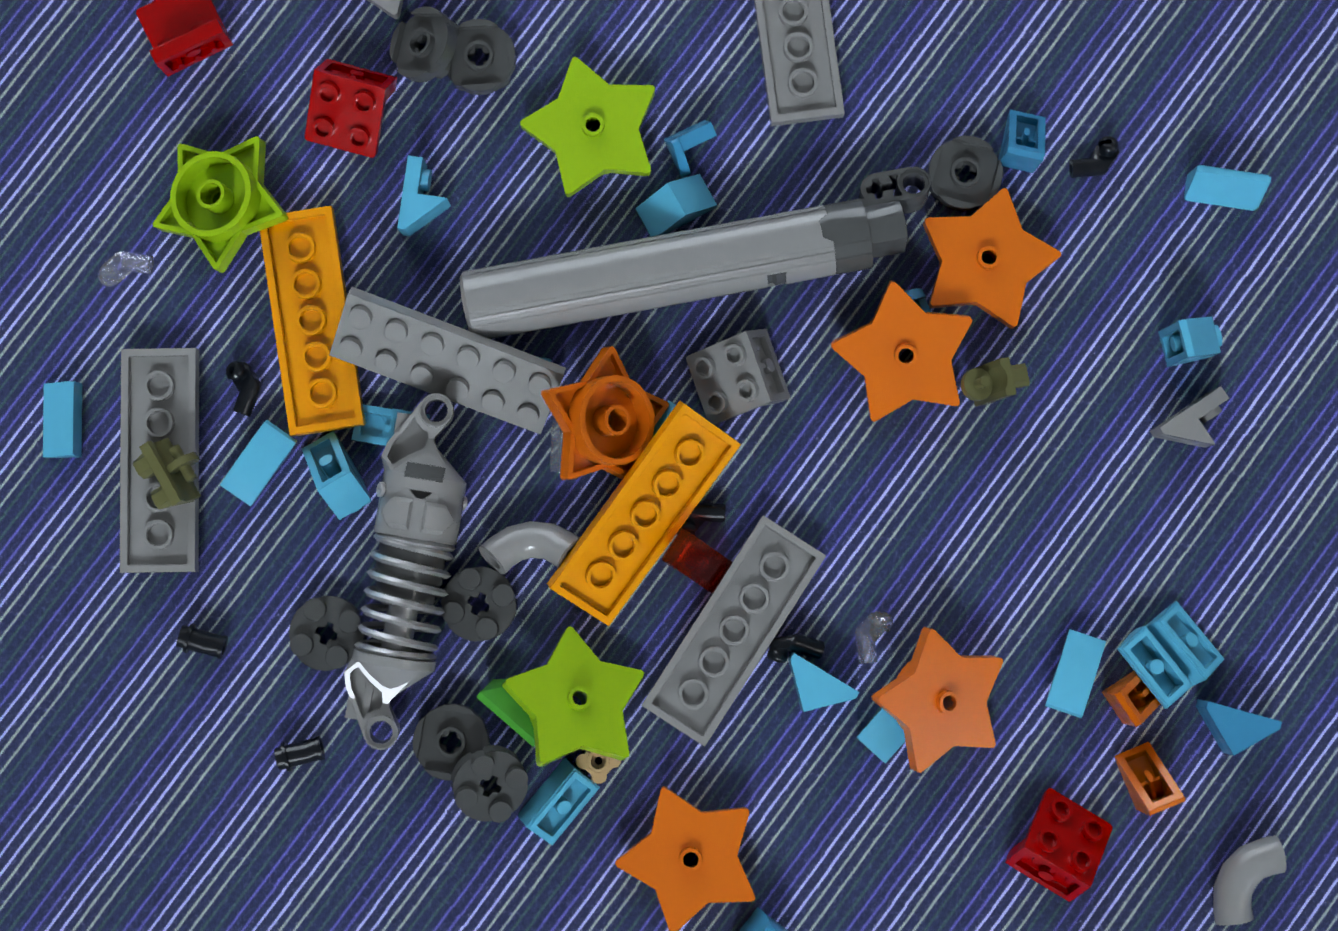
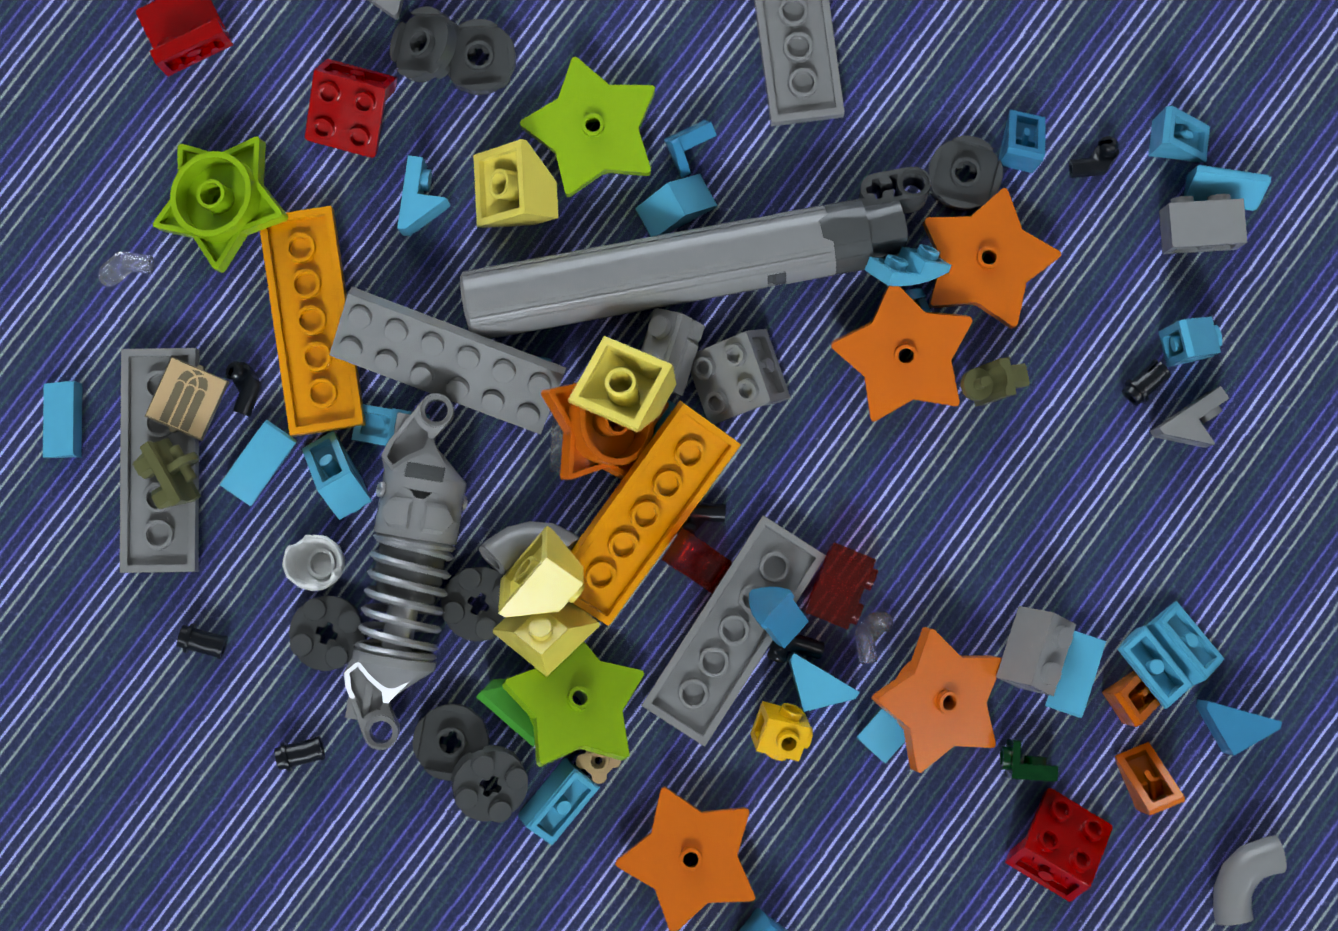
(187, 399): none -> piece
(313, 562): none -> white hair
(513, 187): none -> light yellow slope
(541, 578): none -> light yellow slope
(547, 637): none -> light yellow slope
(624, 385): none -> light yellow slope
(674, 340): none -> light grey brick
(777, 613): none -> dark azure tile
(781, 731): none -> yellow brick
(840, 586): none -> clear red brick
(909, 267): none -> medium azure slope
(1031, 769): none -> dark green bracket
(1036, 650): none -> light grey brick
(1139, 388): none -> black pin
(1178, 136): none -> medium azure slope
(1203, 225): none -> light grey brick

